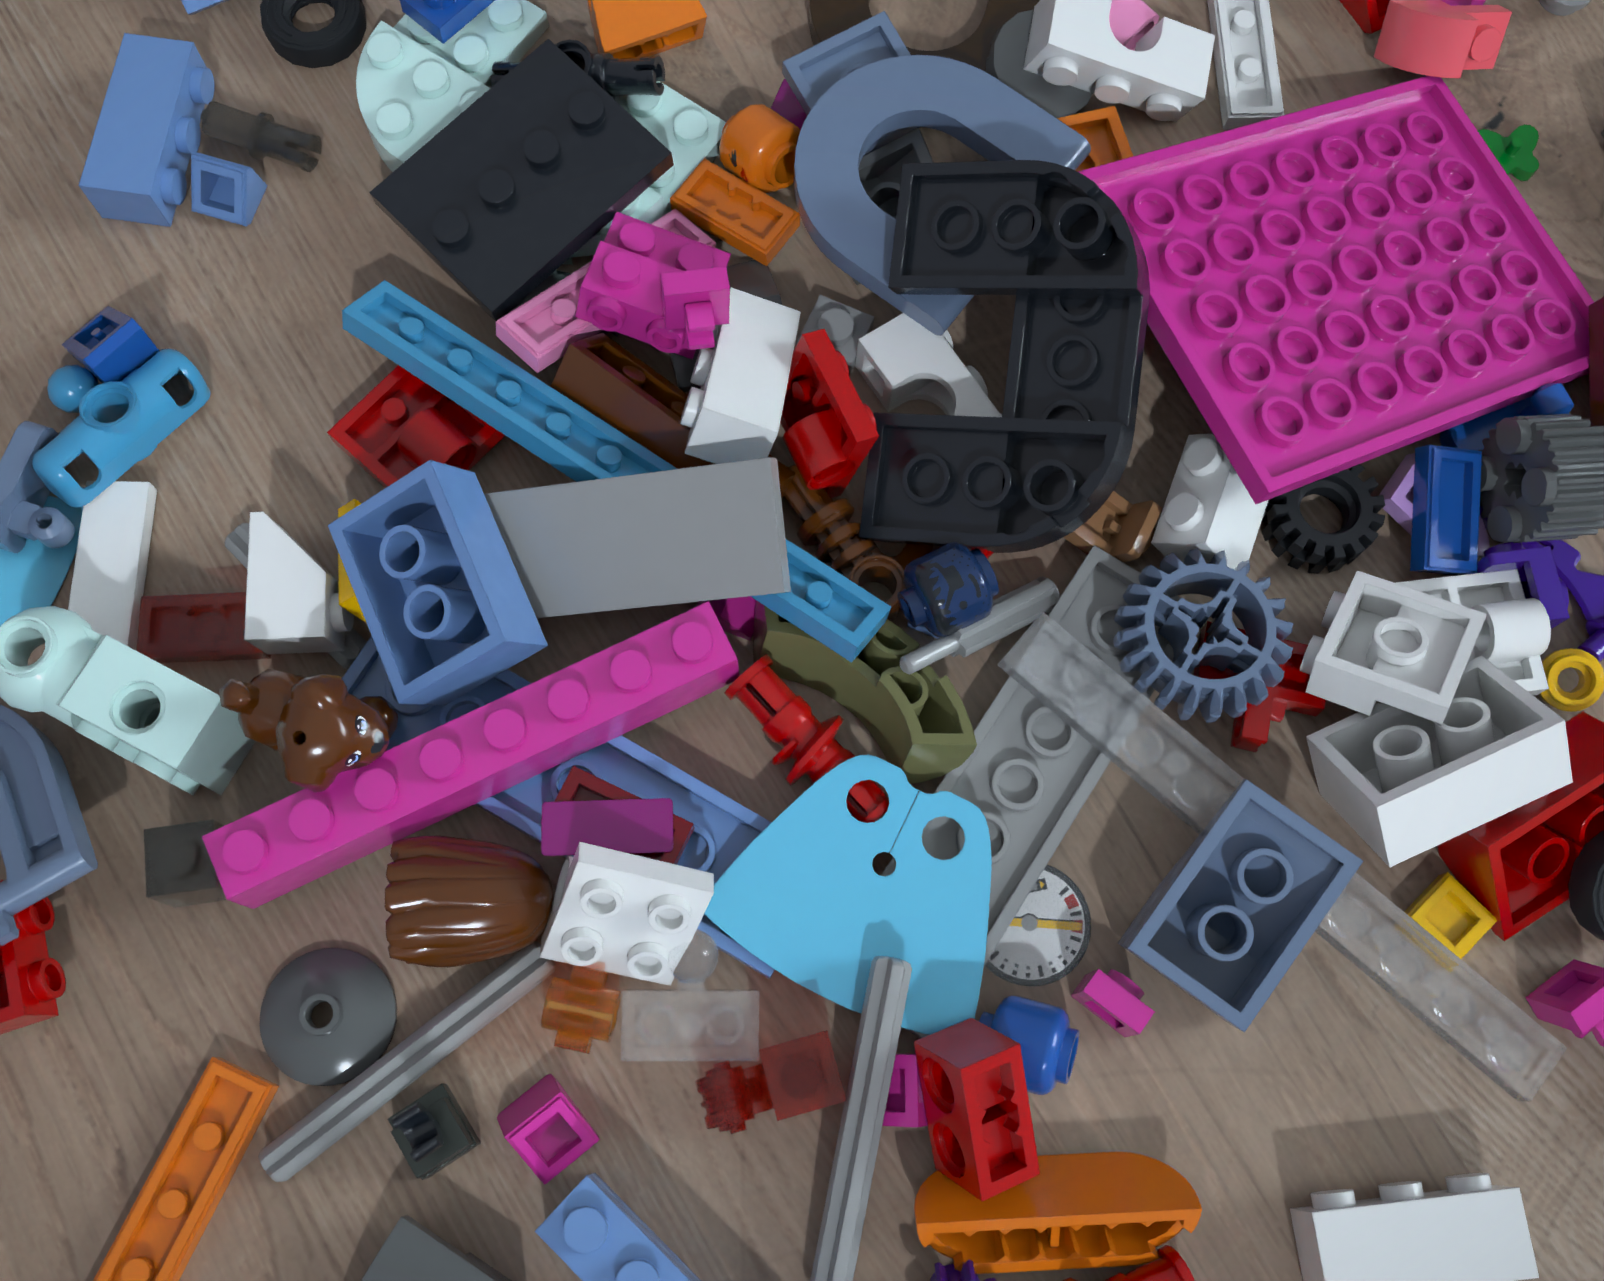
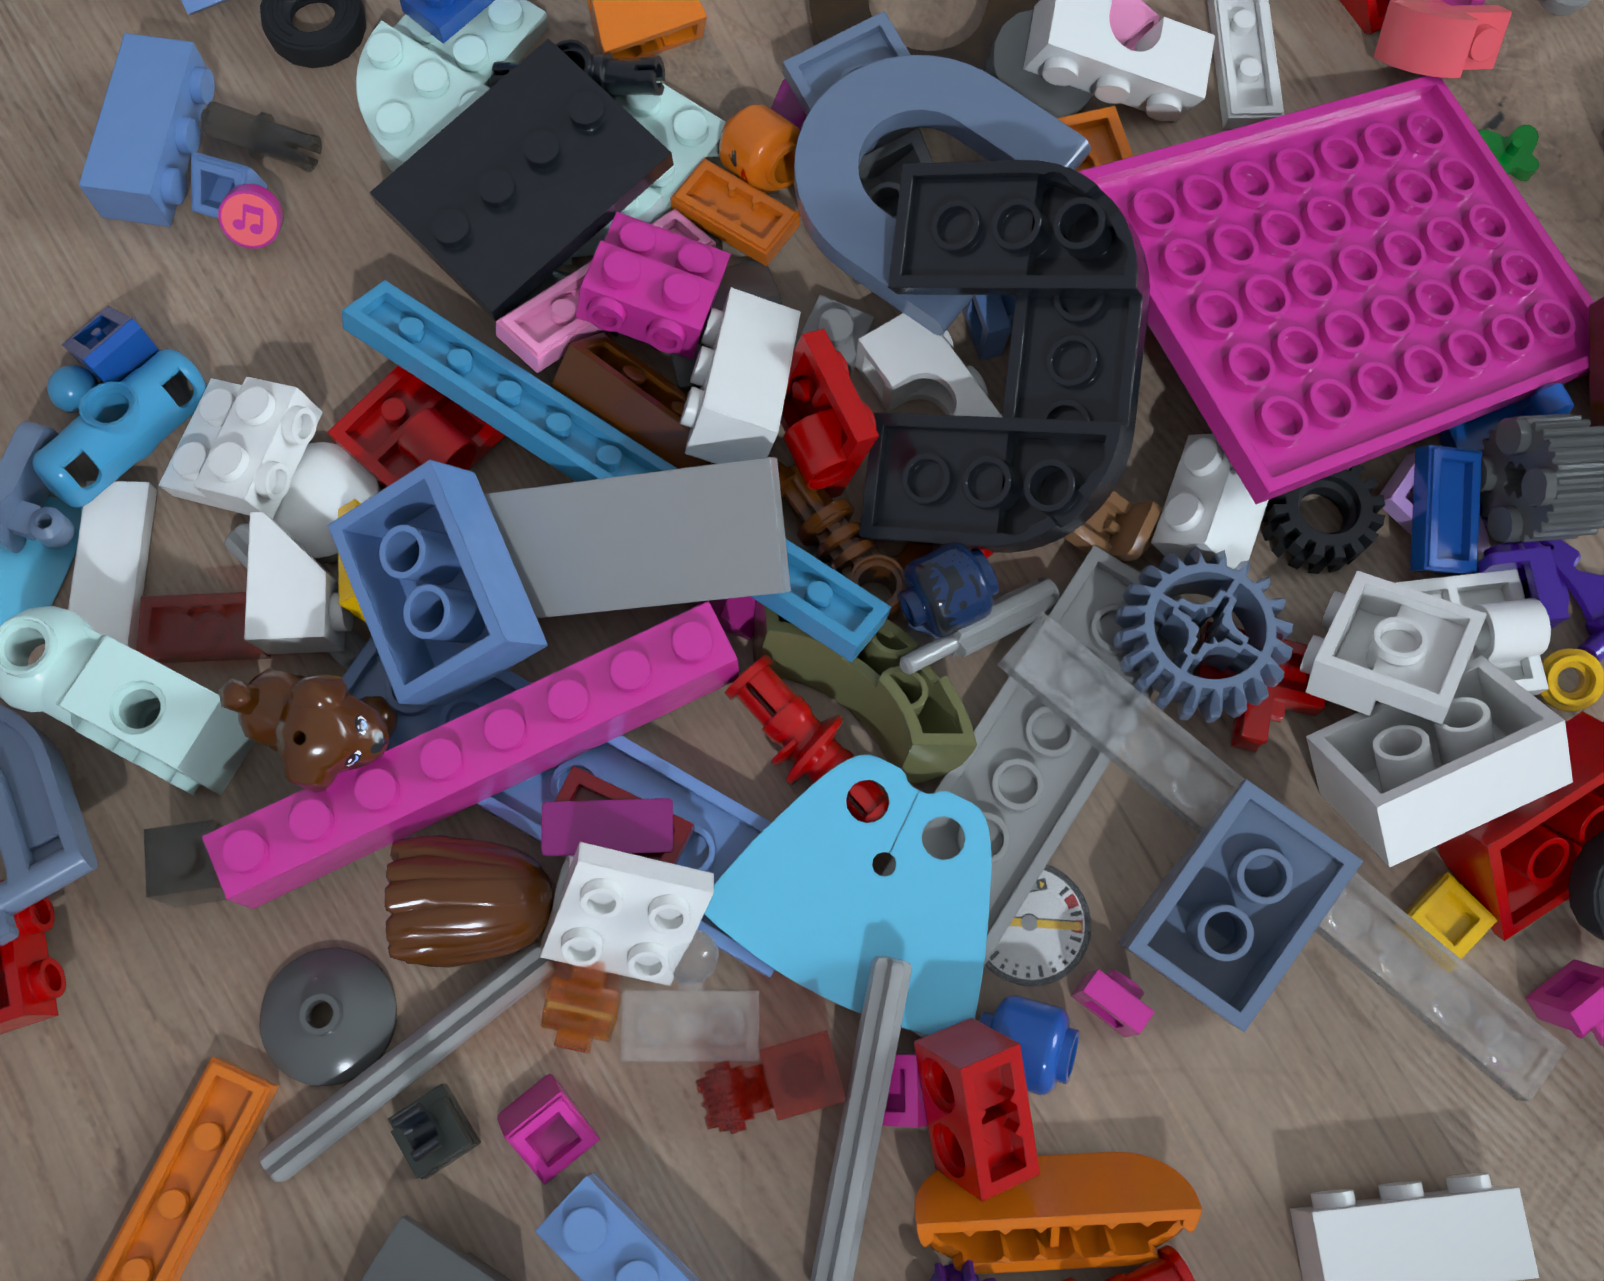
(242, 446): none -> white plate
(250, 216): none -> tile
(319, 487): none -> white dish
(696, 303): dark pink tile -> none
(990, 323): none -> medium blue tile

